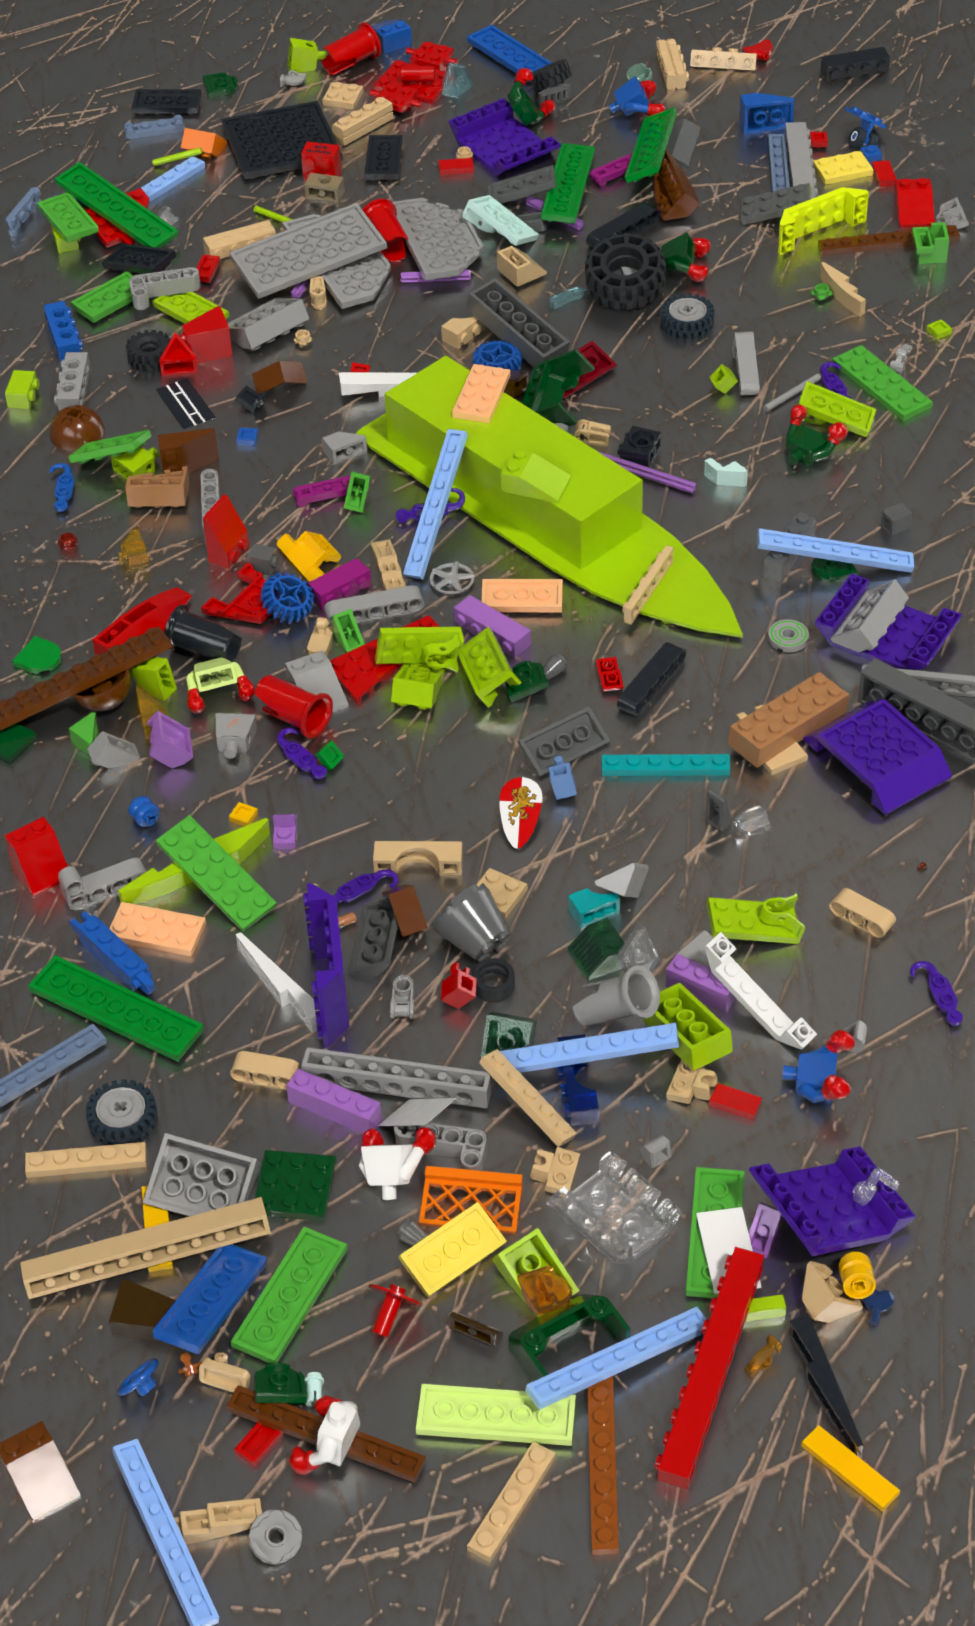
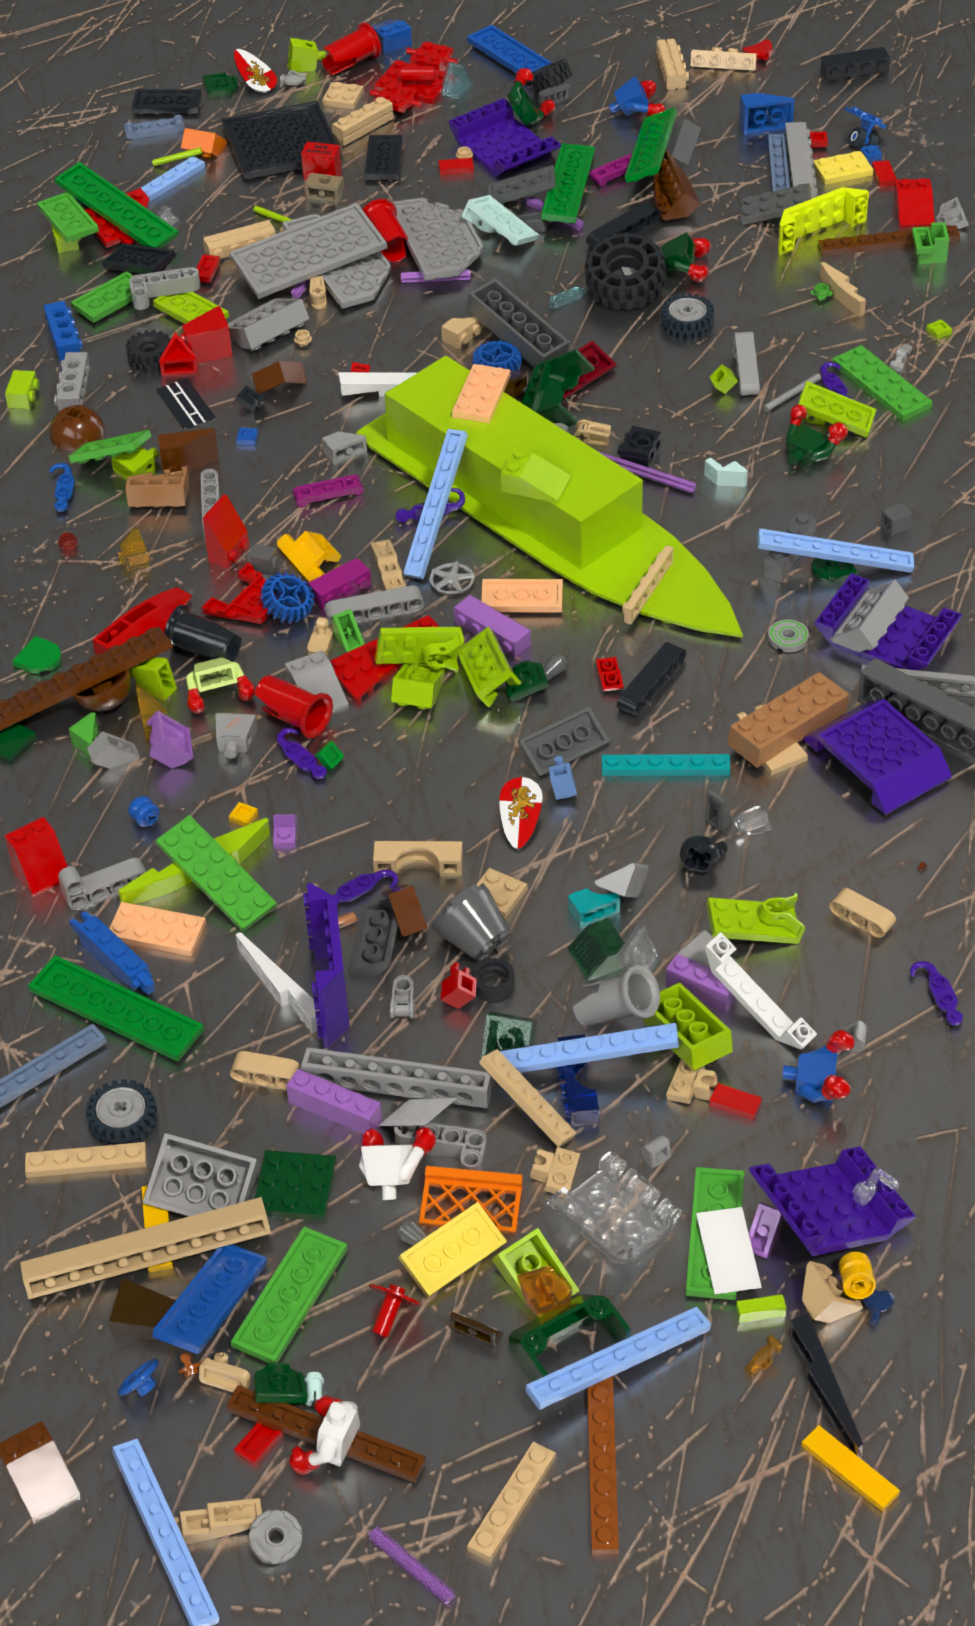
(22, 211): sand blue plate -> none
(254, 72): none -> shield
(357, 492): bright green slope -> none
(411, 1565): none -> medium lavender axle
(493, 1415): yellowish green plate -> none
(518, 266): tan slope -> none
(640, 71): sand green hair -> none
(701, 853): none -> black piece
(710, 1368): red brick -> none

